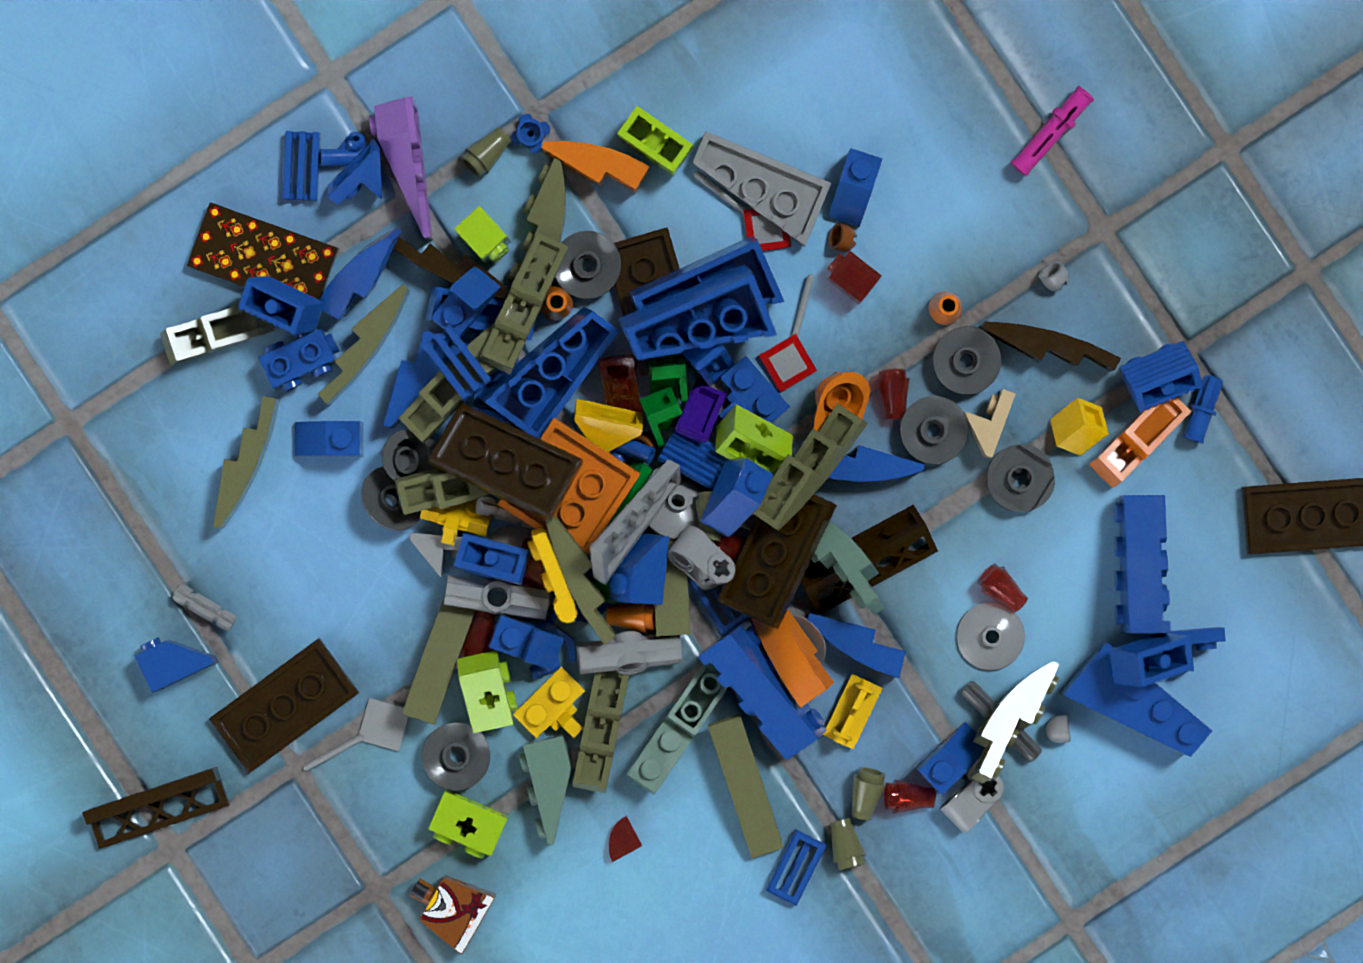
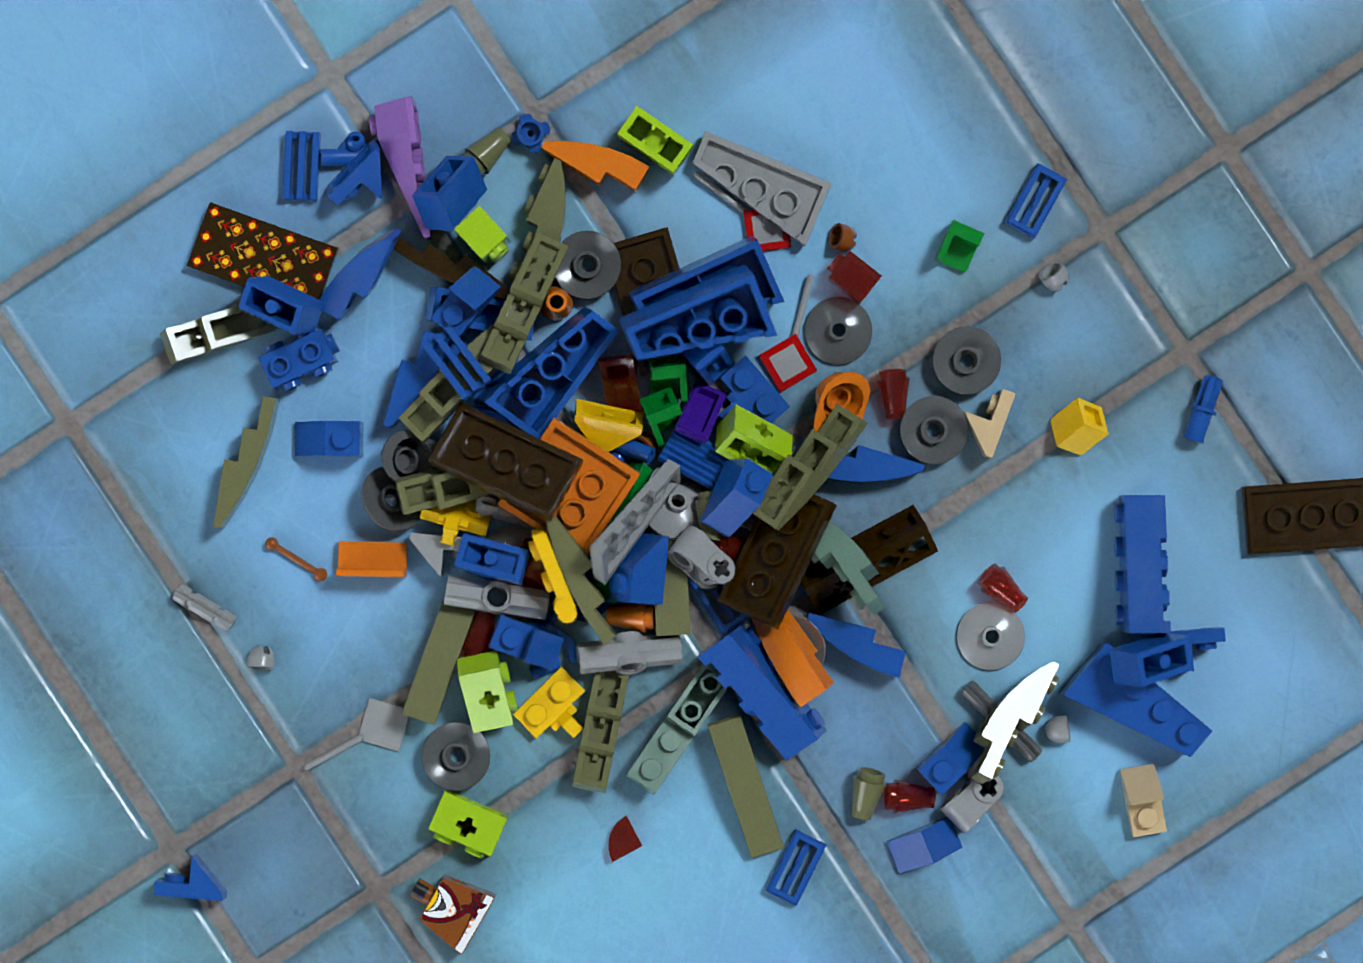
(145, 798): dark brown fence -> none
(170, 662): blue slope -> none
(201, 884): none -> blue slope
(261, 658): none -> light grey hinge
(284, 705): dark brown tile -> none
(319, 574): none -> dark orange hinge
(372, 333): olive slope -> none
(372, 559): none -> orange panel
(449, 192): none -> blue brick
(550, 774): sand green slope -> none
(833, 348): none -> dark grey dish
(846, 845): olive cone -> none
(852, 711): yellow hinge -> none
(855, 187): blue slope -> none
(924, 845): none -> blue slope
(937, 312): orange cone -> none
(959, 246): none -> green panel
(1021, 226): none -> blue tile
(1036, 341): dark brown slope -> none
(1039, 473): dark grey plate -> none
(1062, 119): dark pink pin -> none
(1138, 440): orange slope -> none
(1143, 800): none -> tan slope
(1161, 375): blue brick -> none

